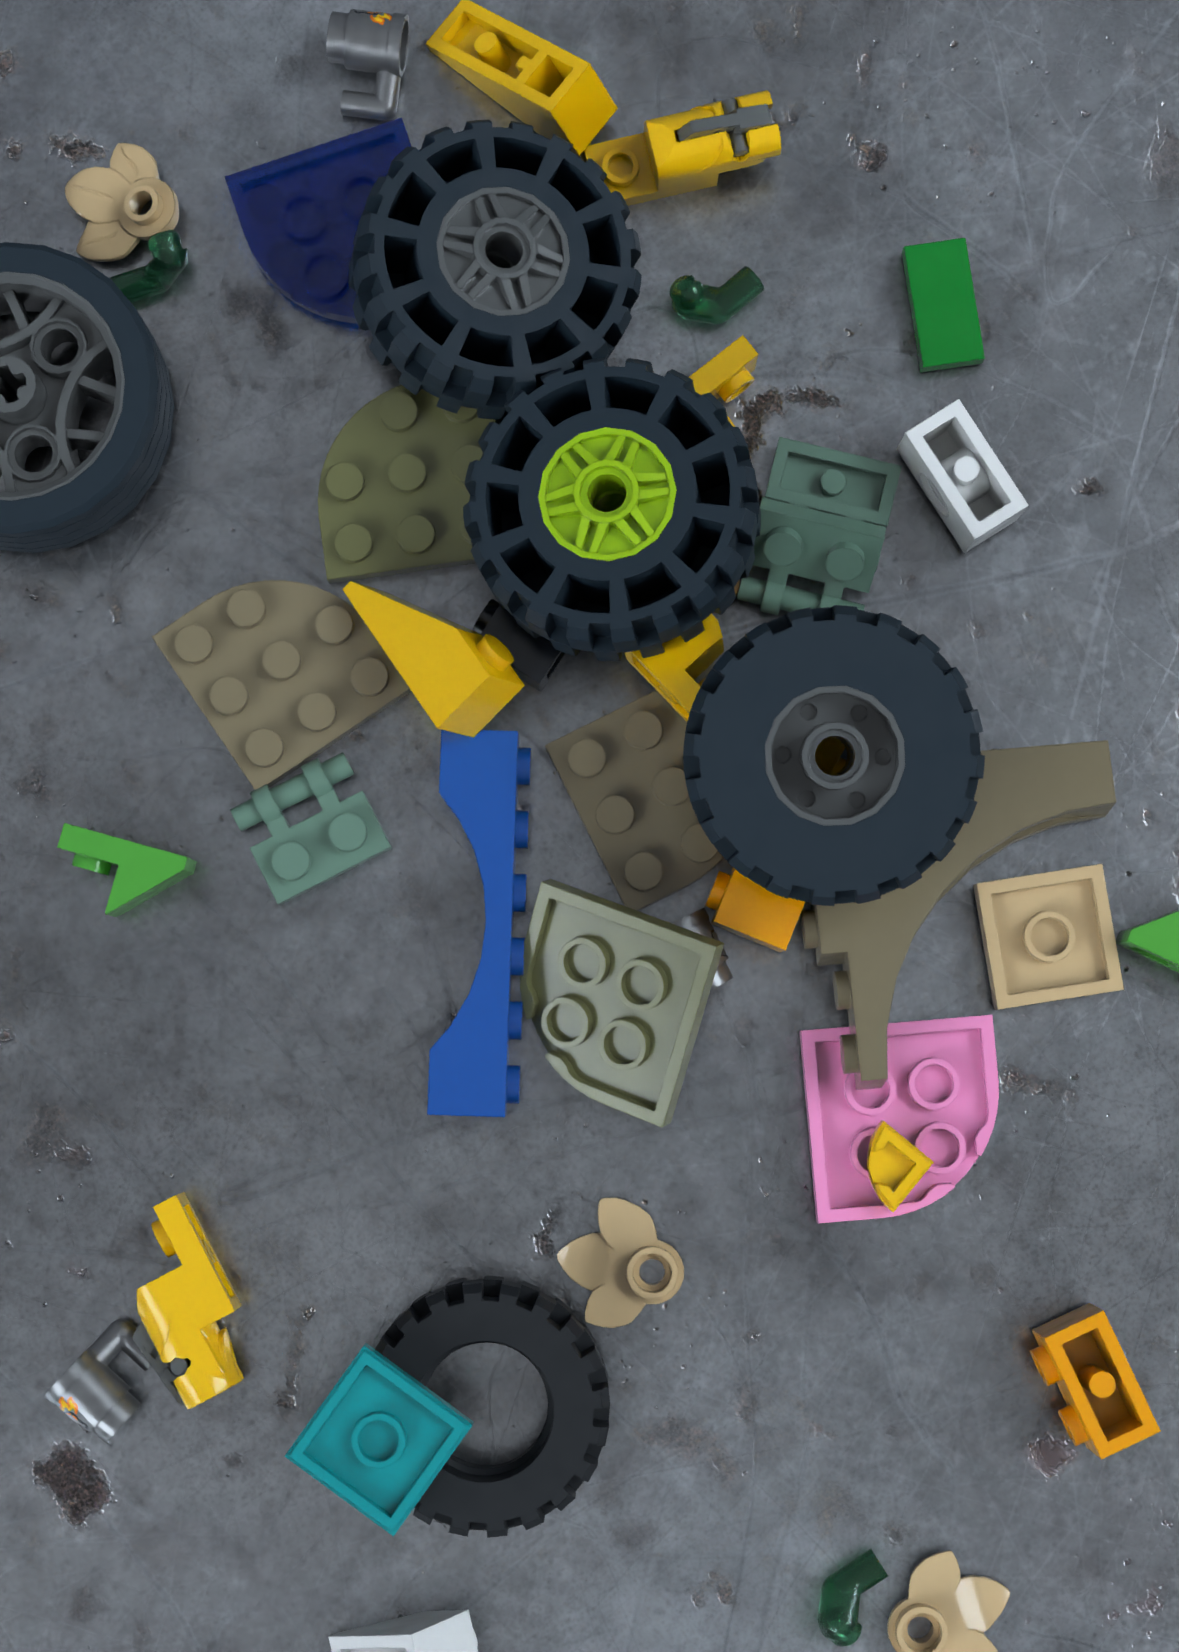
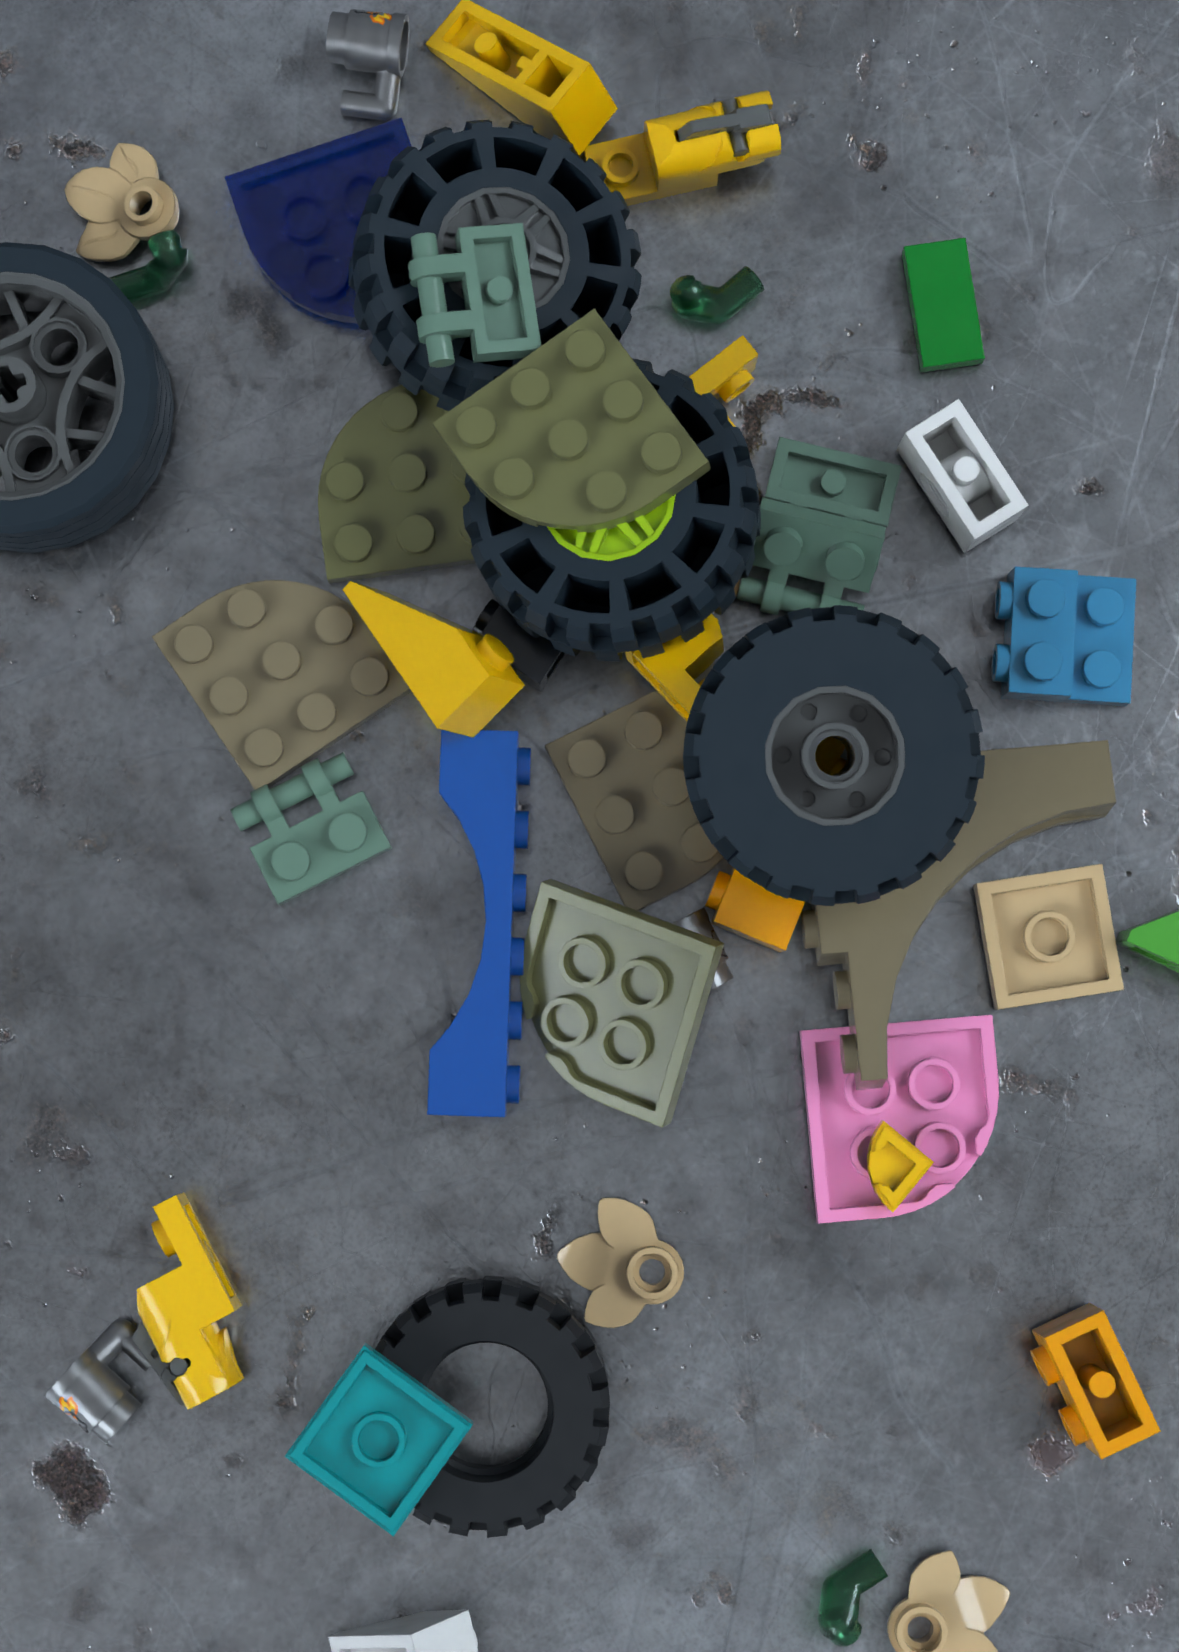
(140, 870): bright green slope -> none
(495, 289): none -> sand green plate
(573, 435): none -> olive plate
(1065, 637): none -> dark azure plate

